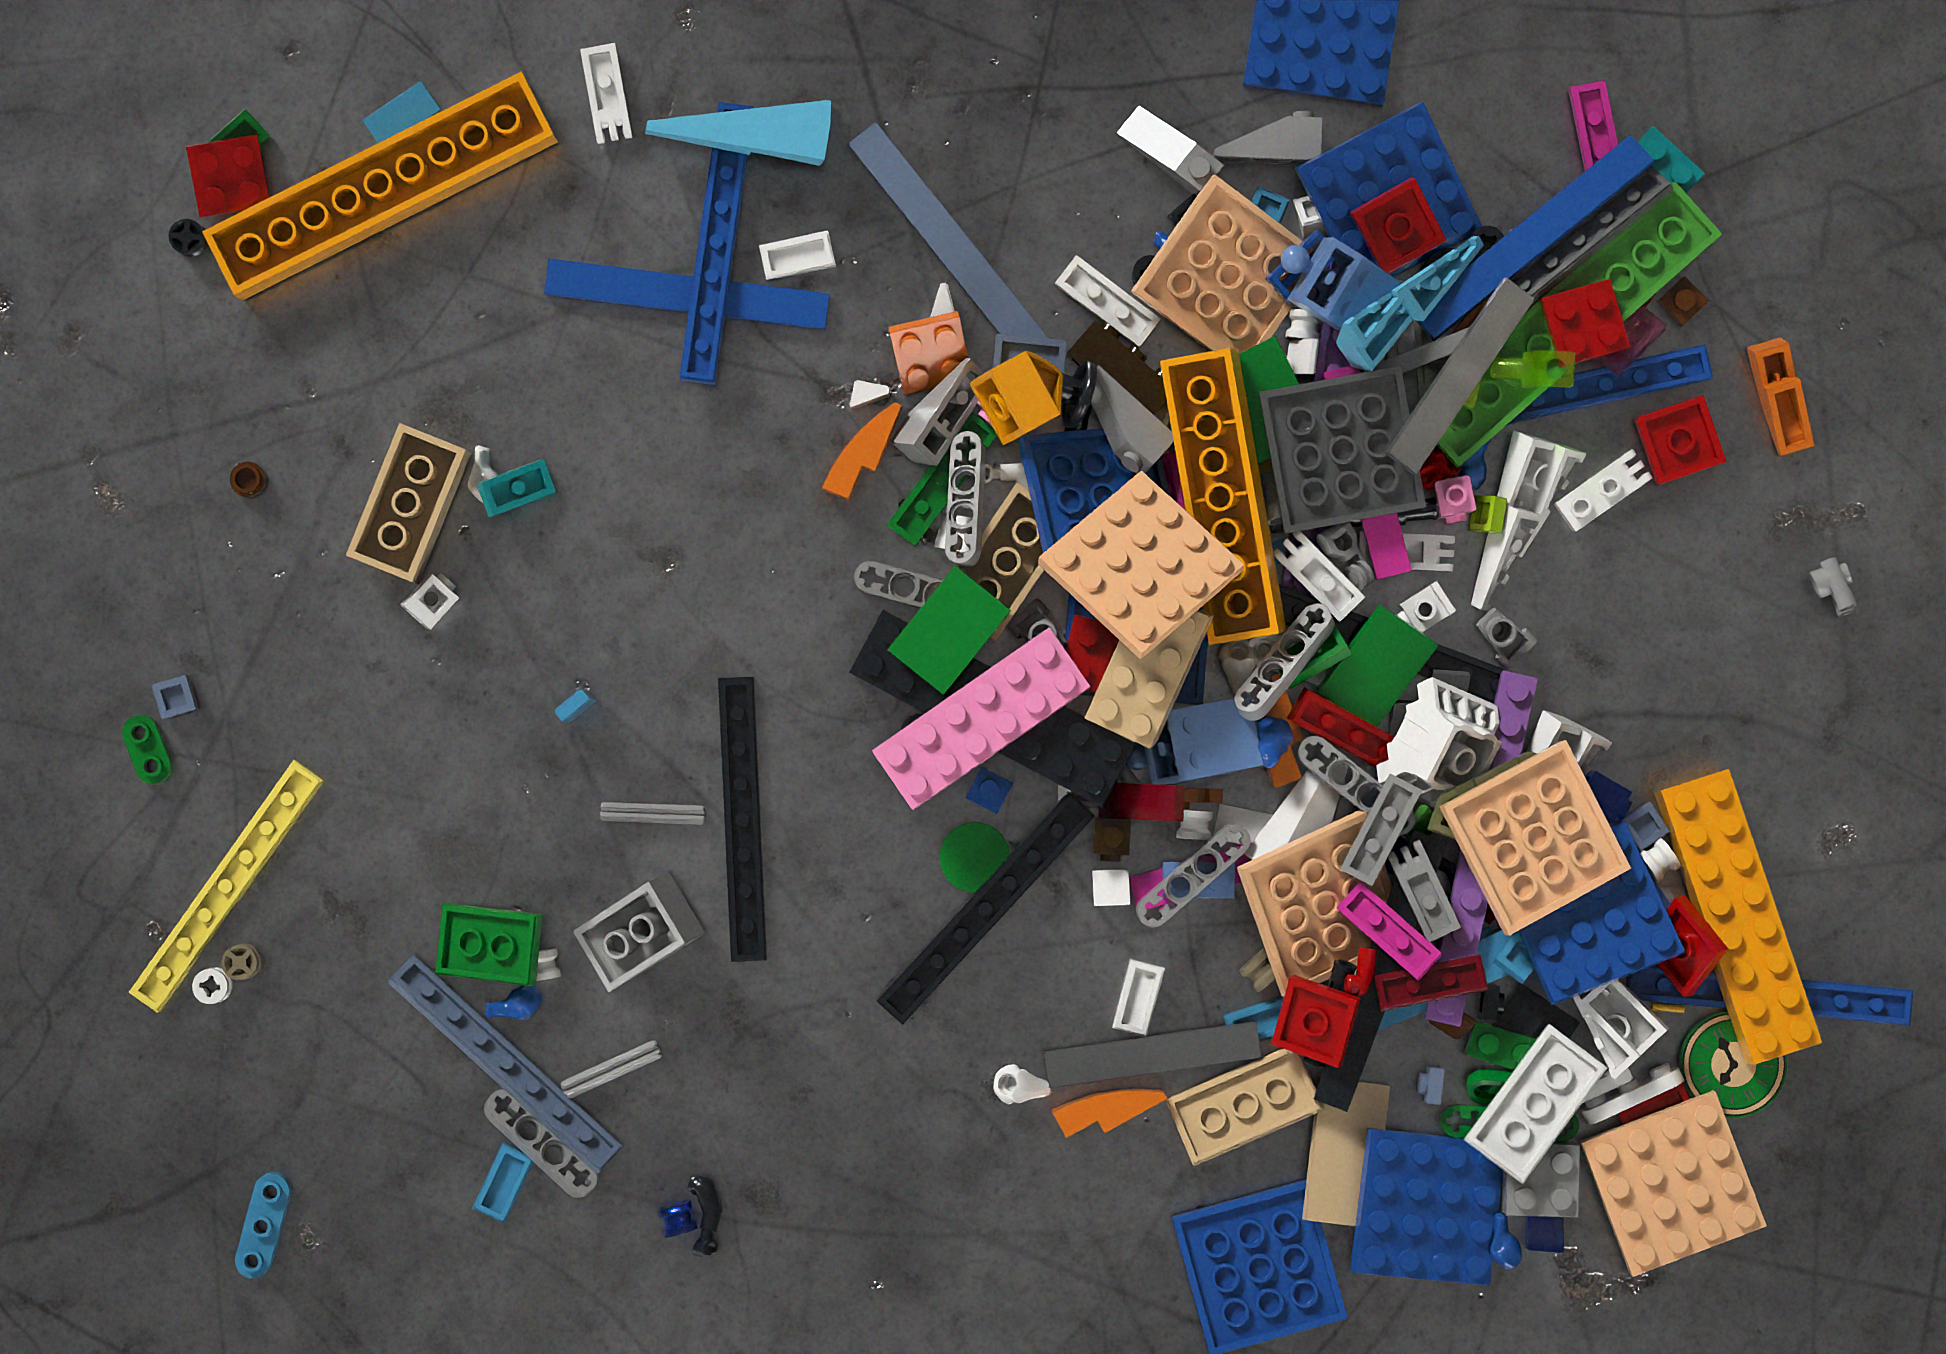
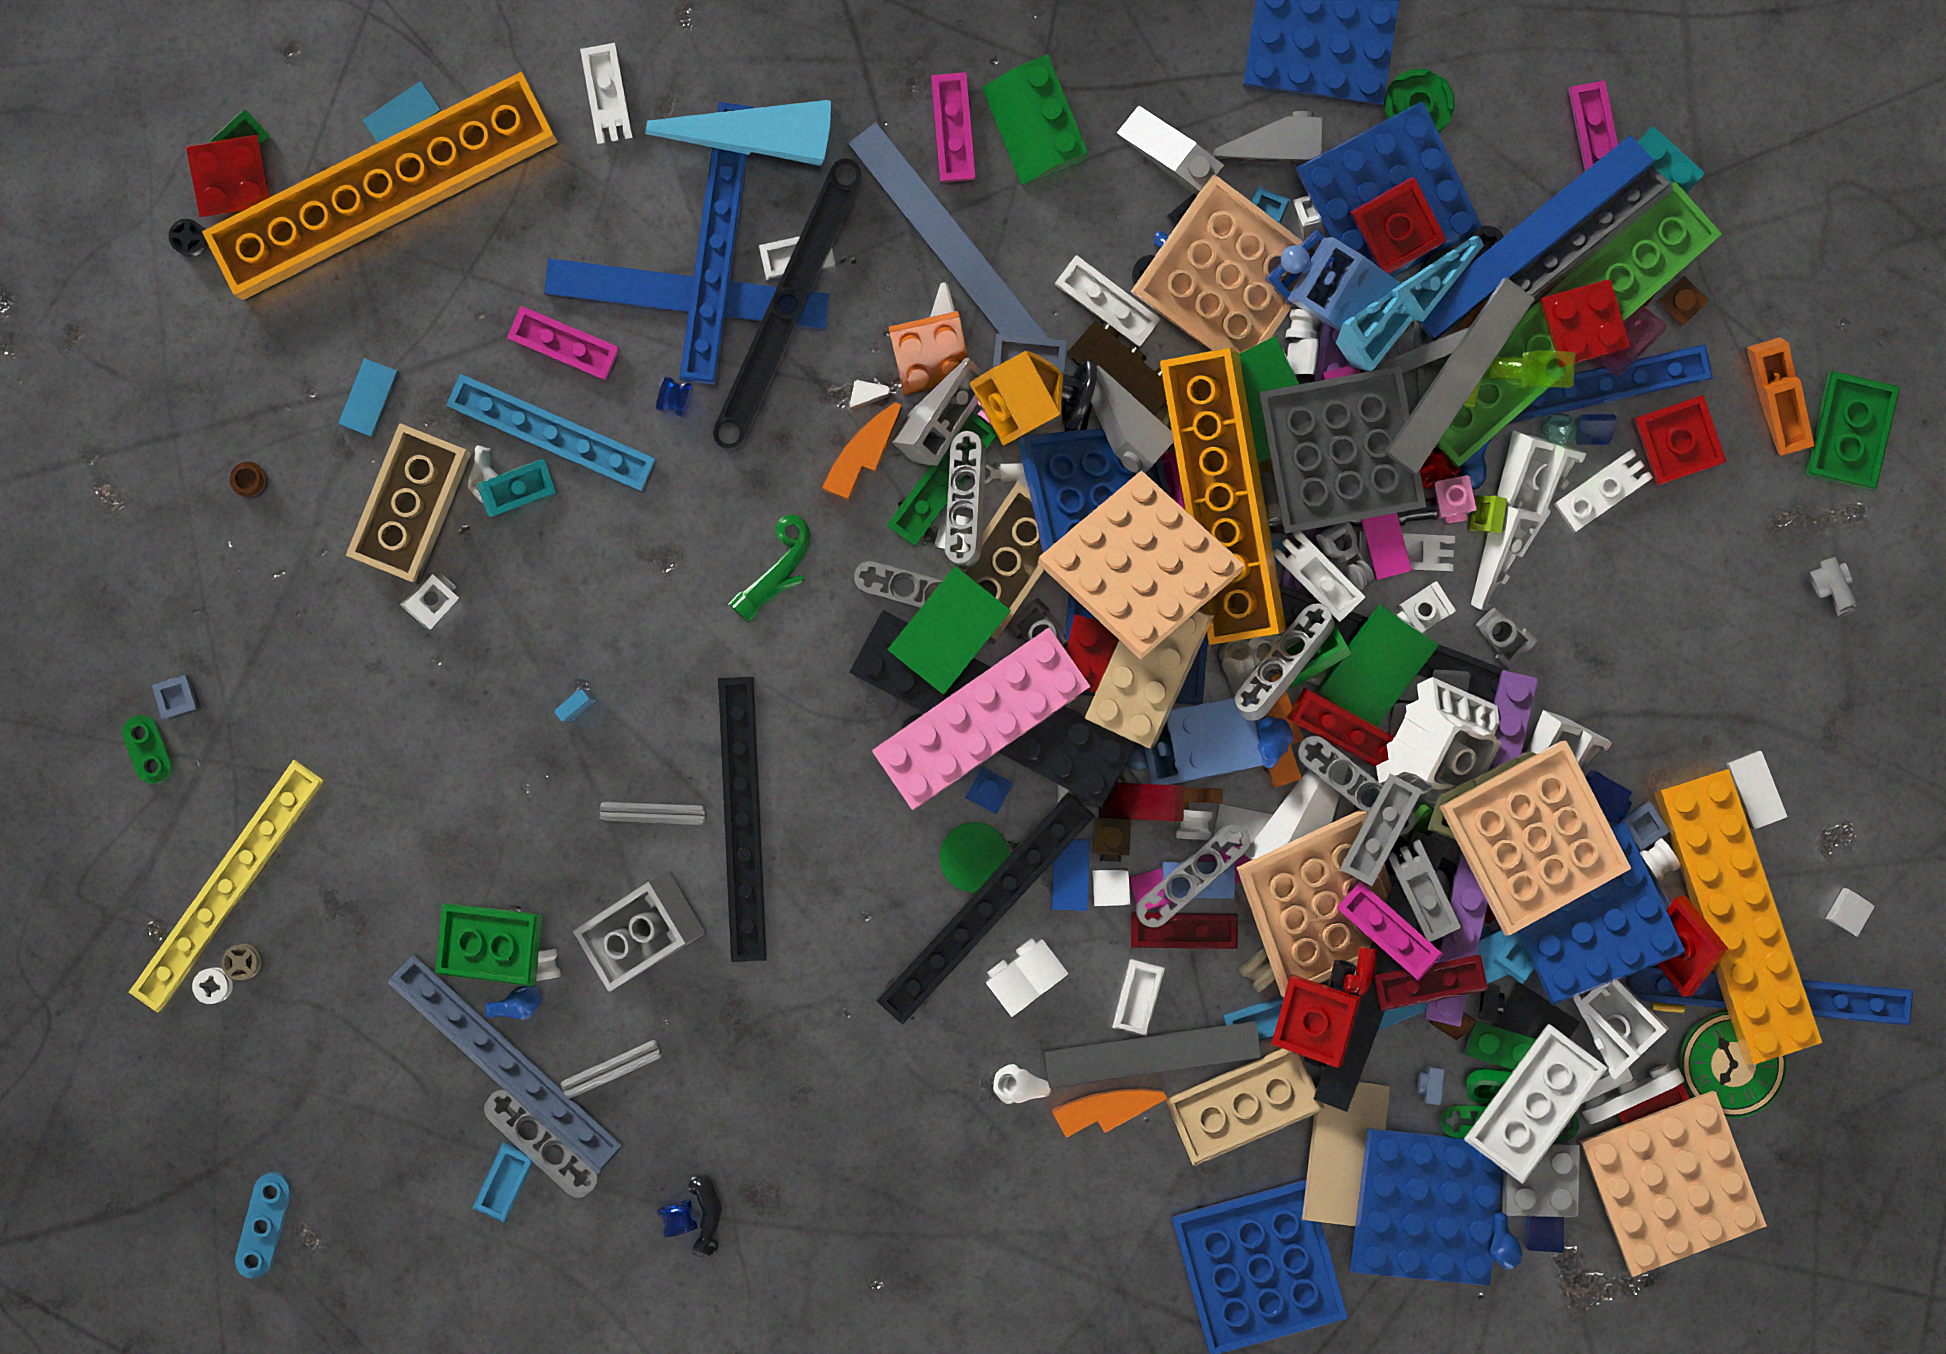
(368, 397): none -> dark azure tile
(551, 432): none -> dark azure plate
(563, 343): none -> dark pink plate
(674, 396): none -> clear blue wheel
(775, 578): none -> green plant
(798, 281): none -> black beam
(953, 127): none -> dark pink plate
(1026, 976): none -> white brick
(1035, 120): none -> green slope
(1071, 877): none -> blue tile
(1187, 931): none -> dark red tile
(1417, 87): none -> green tile
(1559, 428): none -> clear light blue plate
(1595, 429): none -> clear blue slope
(1756, 790): none -> white tile
(1850, 911): none -> white slope
(1852, 430): none -> green tile

